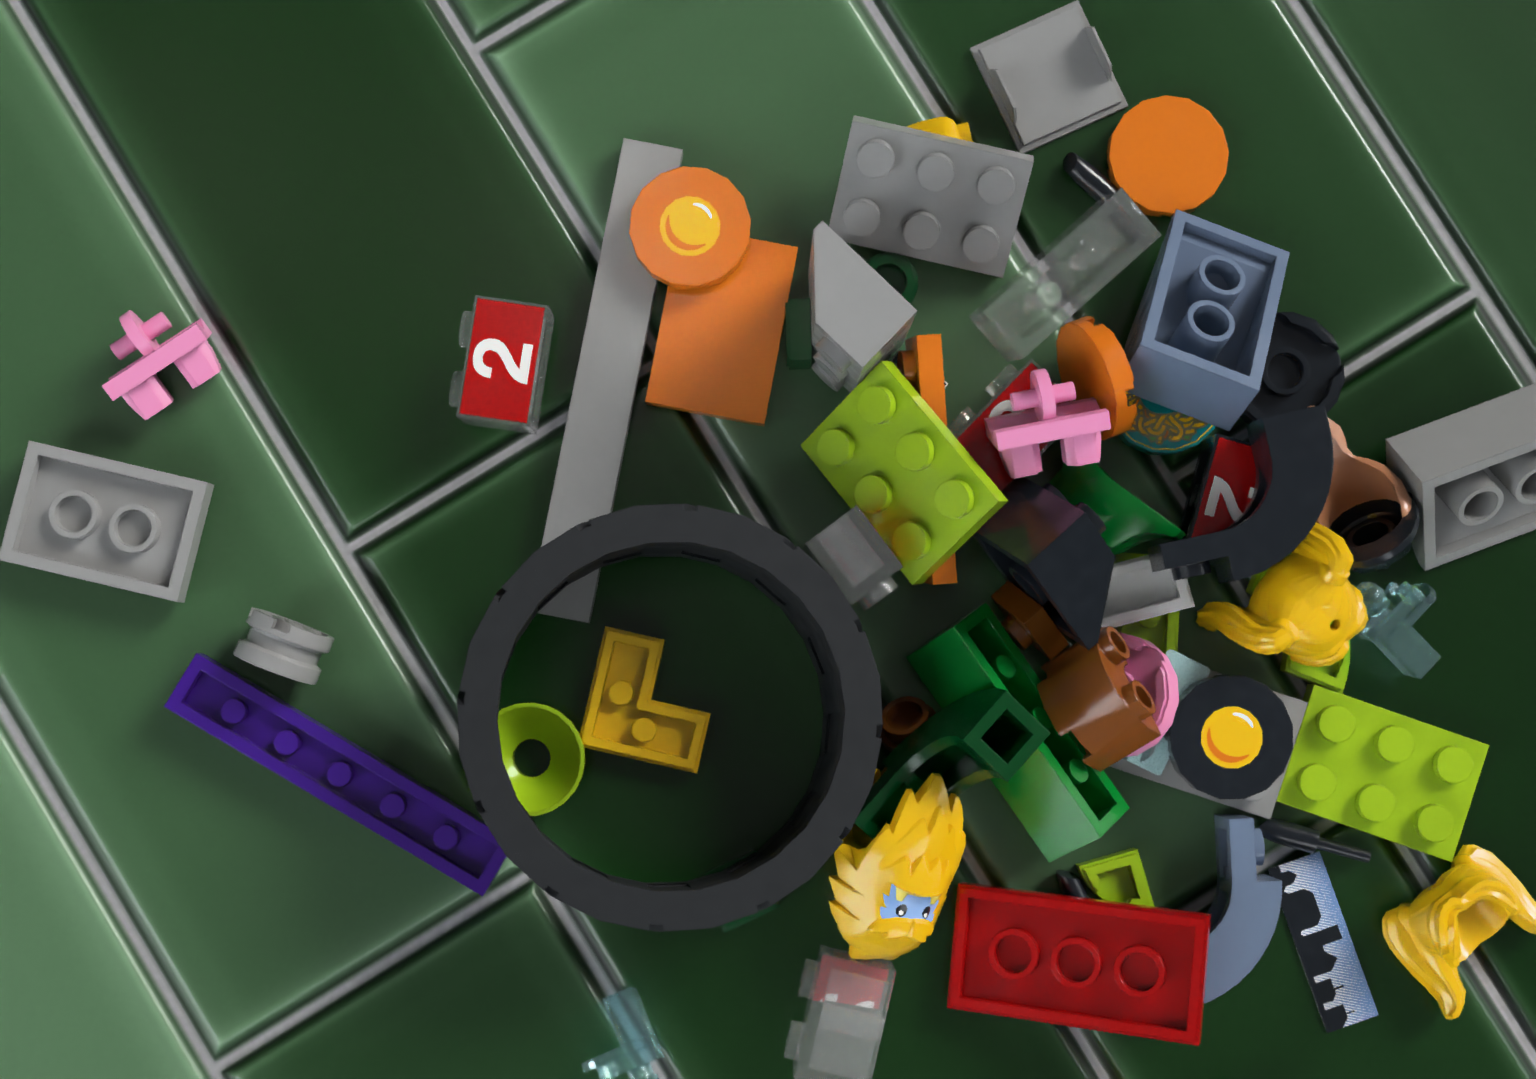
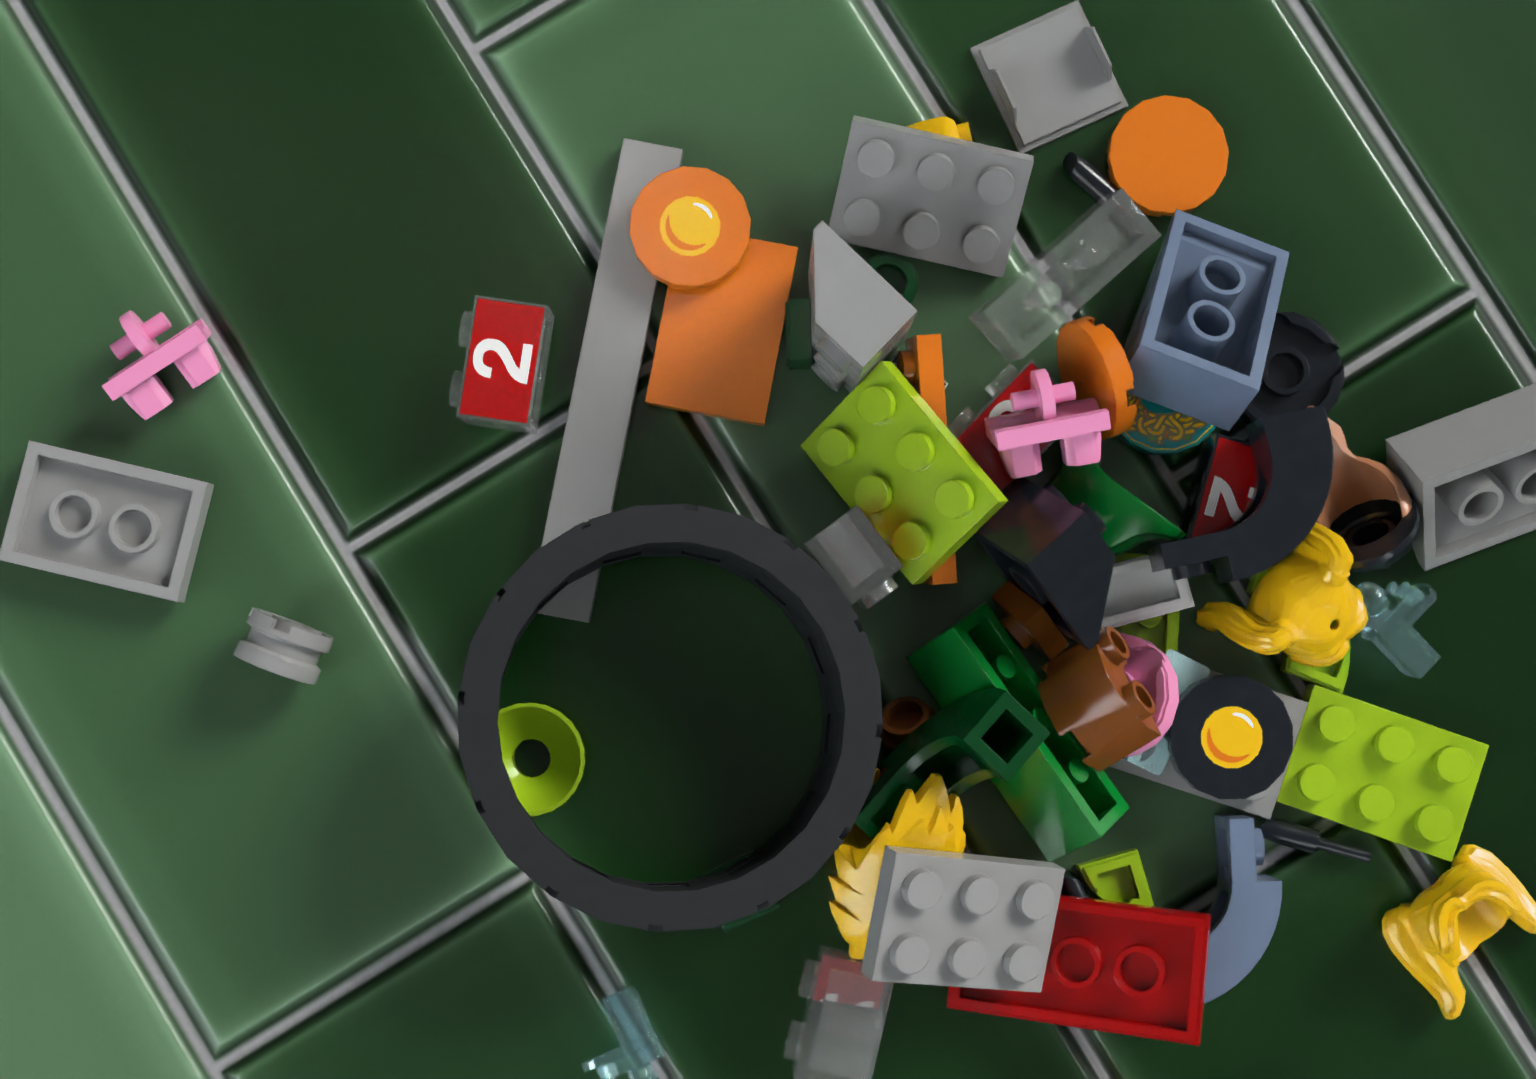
(338, 772): dark purple plate -> none
(624, 716): yellow tile -> none
(962, 920): none -> light grey plate
(1324, 943): sticker -> none

